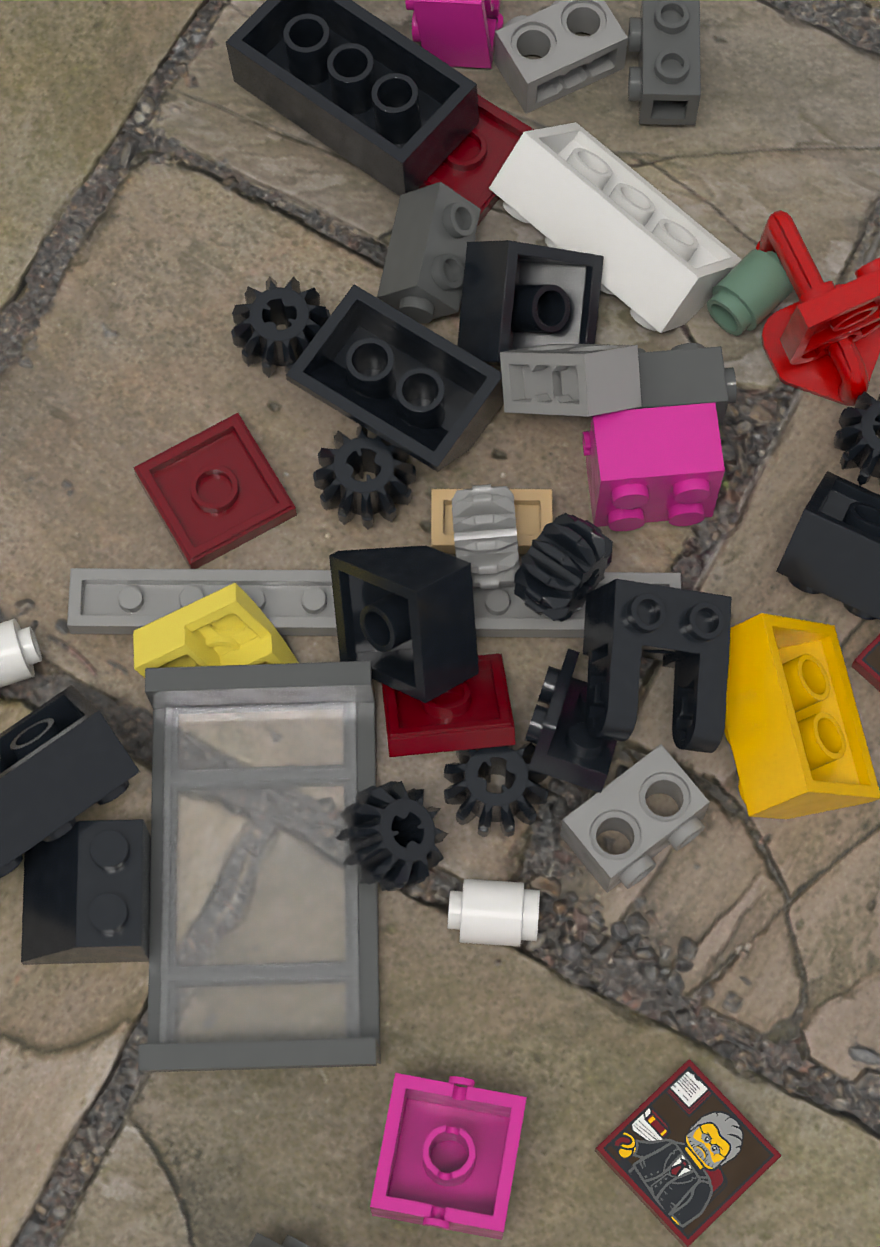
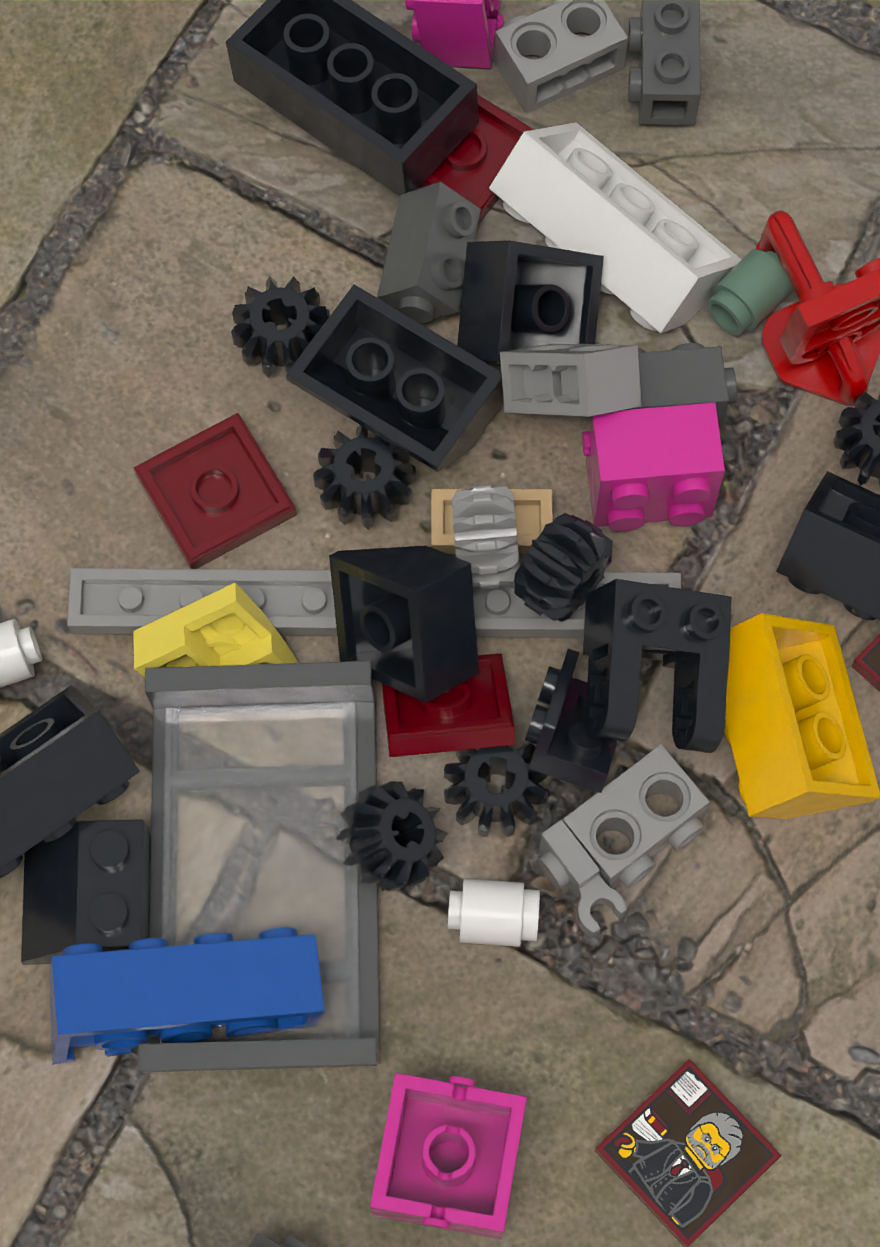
(182, 991): none -> blue wedge
(569, 865): none -> light grey plate

